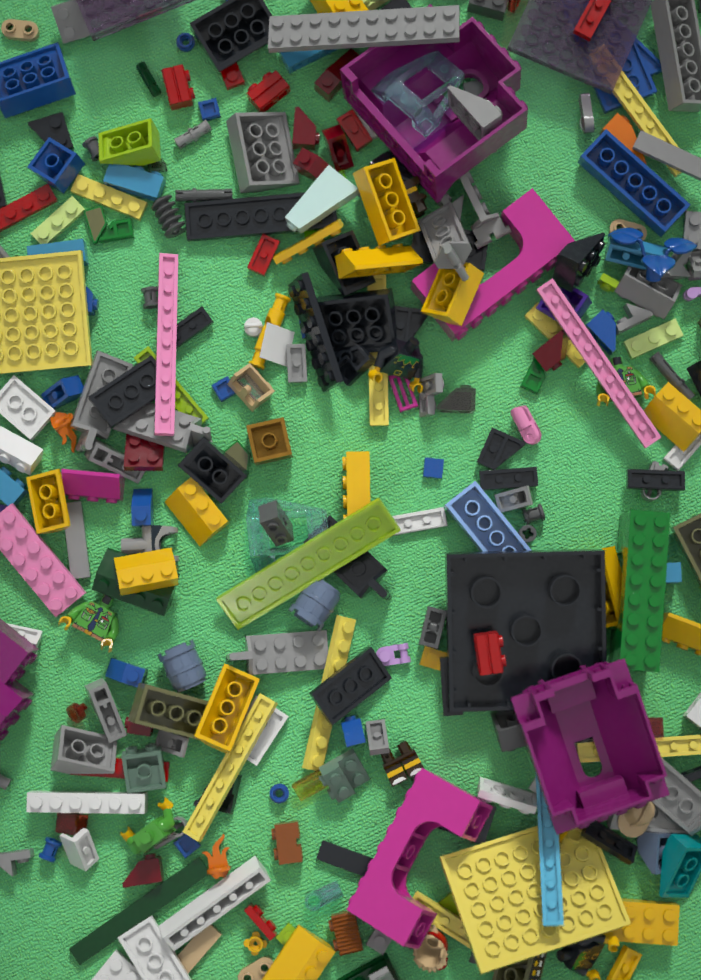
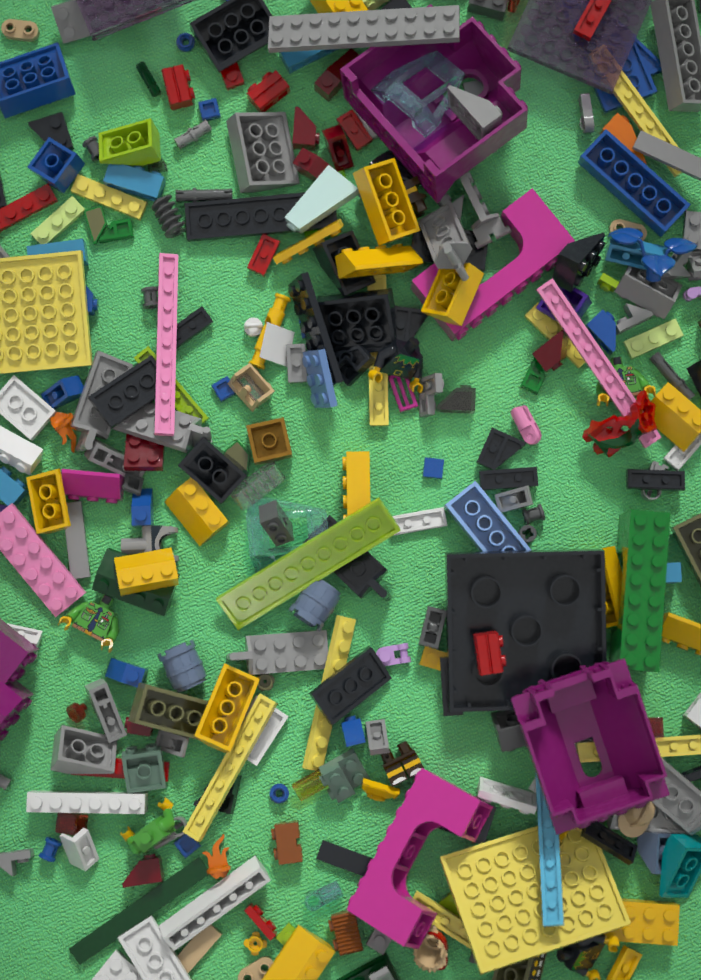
(132, 483): none -> dark grey slope
(257, 485): none -> clear beam
(265, 686): none -> olive plate
(319, 378): none -> medium blue plate
(379, 791): none -> yellow plate
(614, 438): none -> red hips

